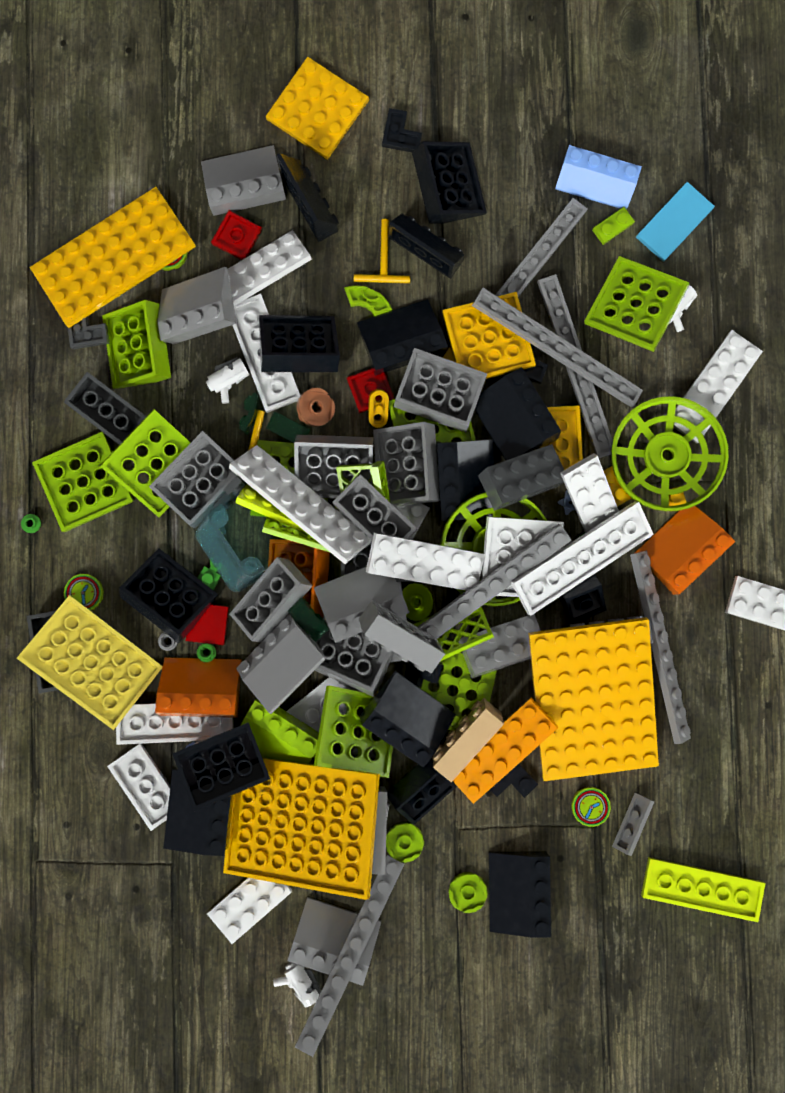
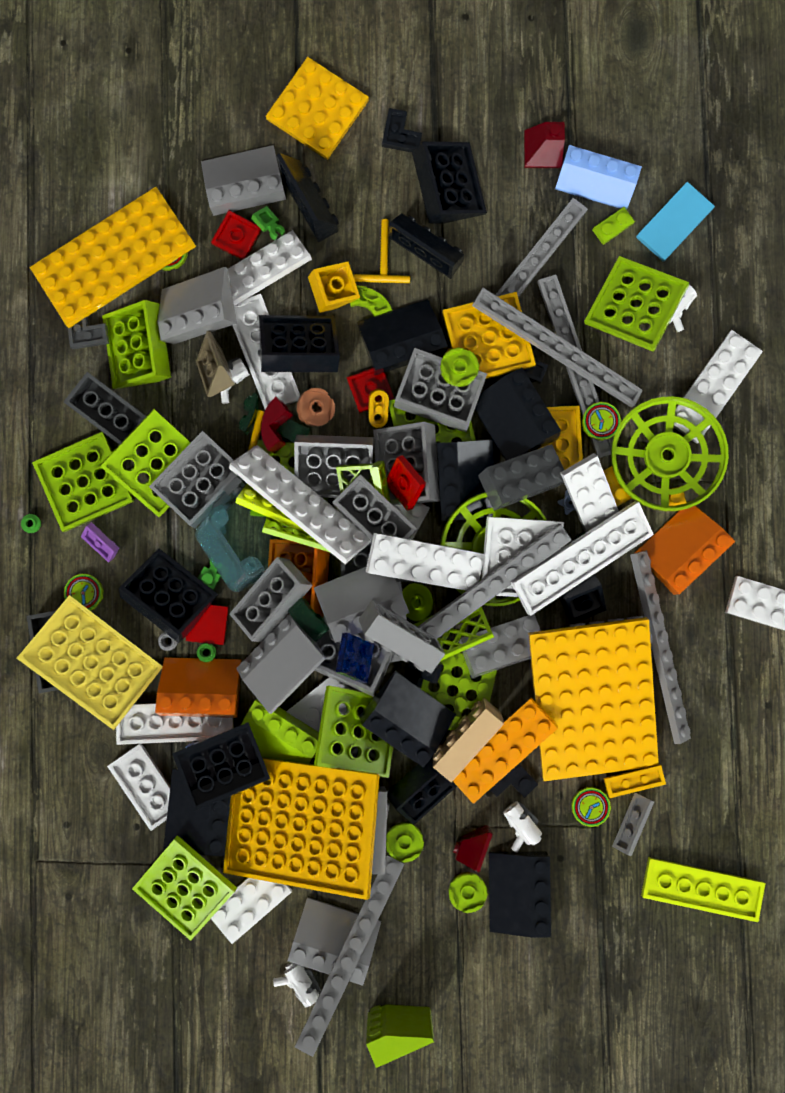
(100, 542): none -> medium lavender plate
(196, 888): none -> lime piece
(213, 366): none -> dark tan slope
(268, 221): none -> bright green plate
(274, 417): none -> dark red brick
(333, 286): none -> yellow slope
(354, 658): none -> clear blue plate
(397, 1031): none -> lime slope
(405, 482): none -> red plate
(459, 367): none -> lime tile
(473, 847): none -> dark red slope
(524, 823): none -> white piece
(544, 145): none -> dark red slope
(601, 421): none -> tile
(634, 781): none -> yellow plate

